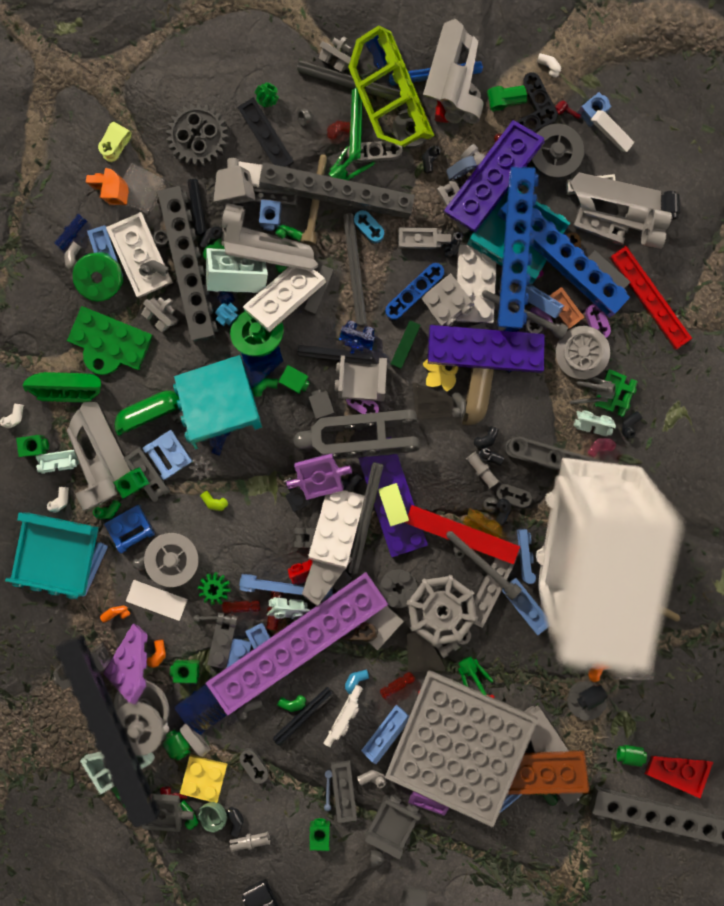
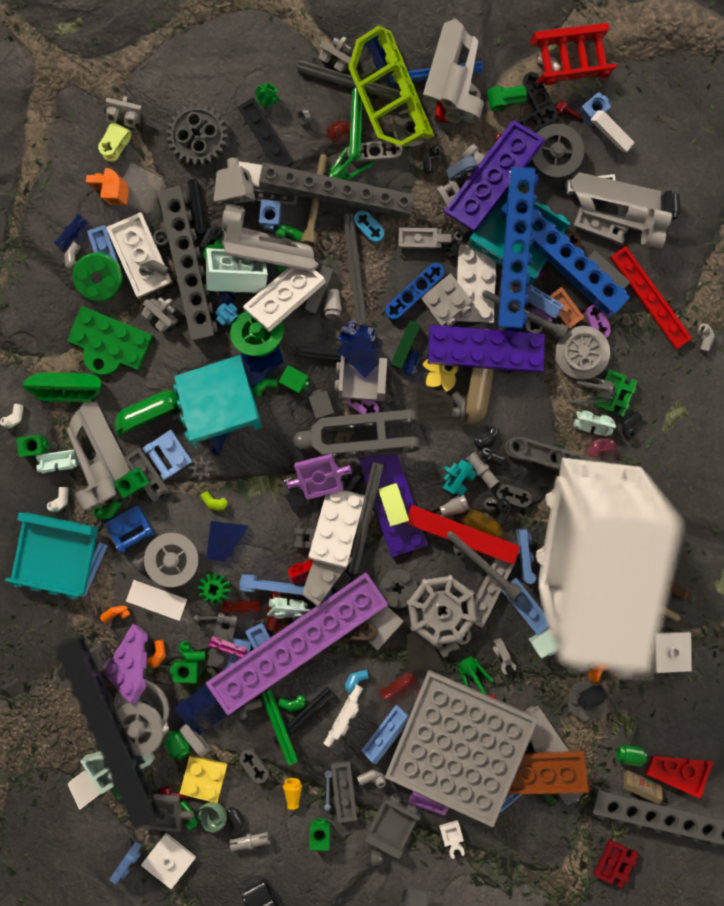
(83, 789): none -> white sticker
(122, 110): none -> light grey hips
(122, 870): none -> medium blue wing
(168, 860): none -> white plate
(189, 654): none -> green arm
(223, 539): none -> clear blue wing
(227, 647): none -> magenta axle
(279, 727): none -> green axle
(292, 792): none -> yellow cone
(332, 305): none -> light grey cone
(360, 352): none -> clear blue wing
(412, 363): none -> clear blue pin
(452, 836): none -> white plate
(455, 506): none -> light grey cone
(456, 475): none -> teal hips
(501, 651): none -> light grey plate
(544, 643): none -> light aqua brick
(578, 35): none -> red fence
(611, 860): none -> dark red plate
(643, 787): none -> dark tan tile
(672, 652): none -> white plate
(677, 590): none -> dark brown beam
(707, 336): none -> light grey arm

